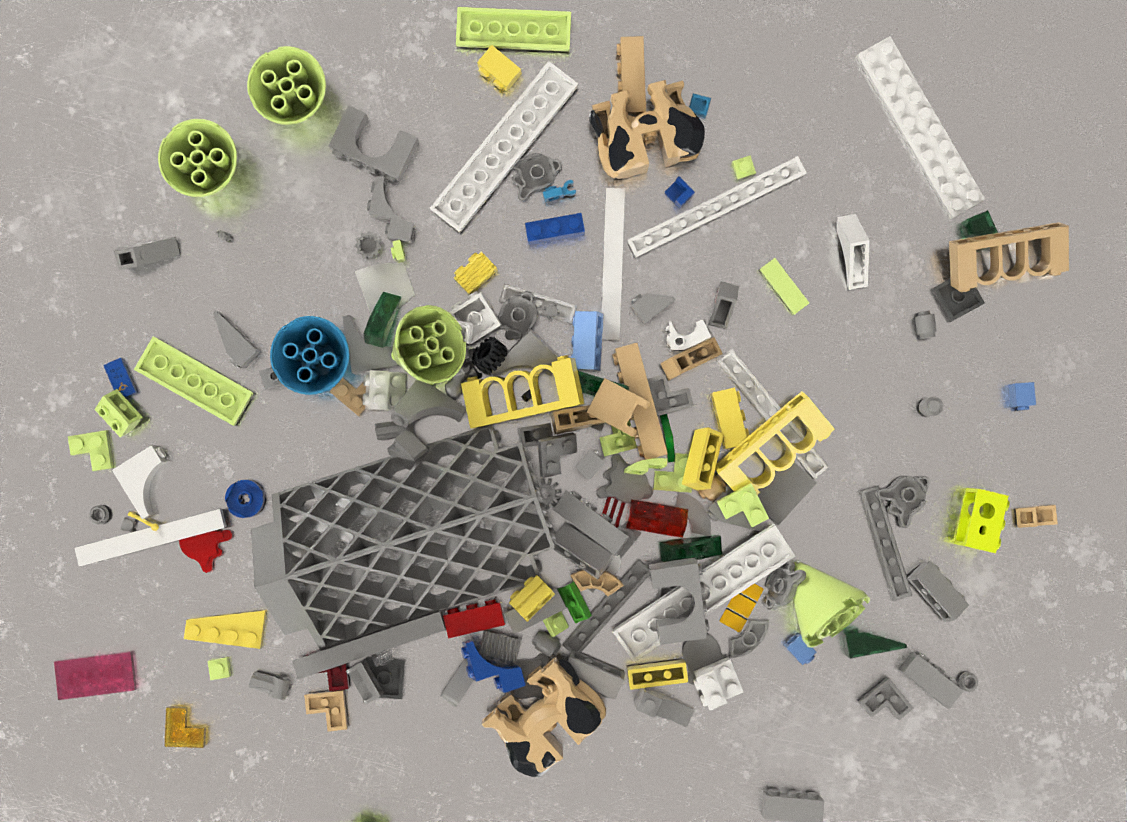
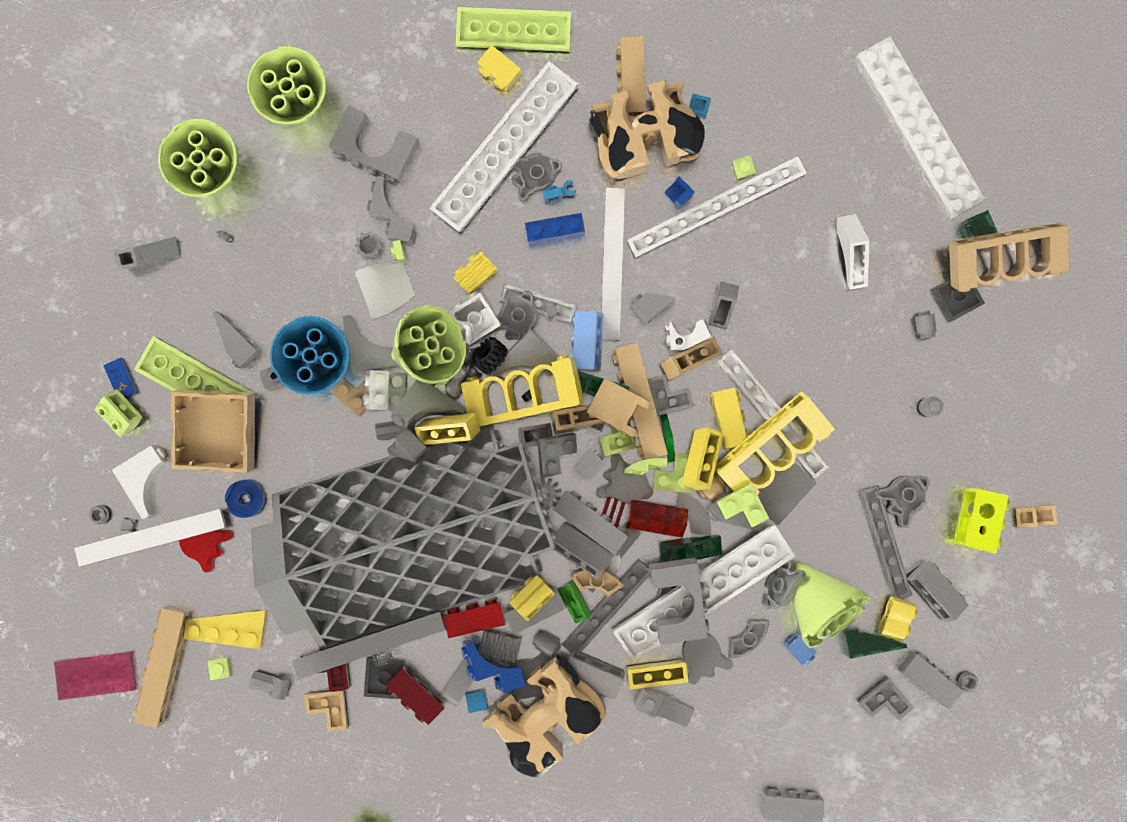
(97, 445): yellowish green plate -> none
(154, 527): light yellow hinge -> none
(161, 666): none -> tan brick
(178, 733): clear yellow plate -> none
(213, 430): none -> tan tile
(365, 681): light grey hinge -> none
(381, 319): clear green slope -> none
(414, 695): none -> dark red brick
(448, 429): none -> light yellow brick
(476, 701): none -> dark azure tile
(555, 624): yellowish green plate -> none
(717, 683): white plate -> none
(741, 607): yellow sticker -> none
(784, 286): yellowish green tile -> none
(897, 619): none -> light yellow brick
(1022, 395): medium blue brick -> none

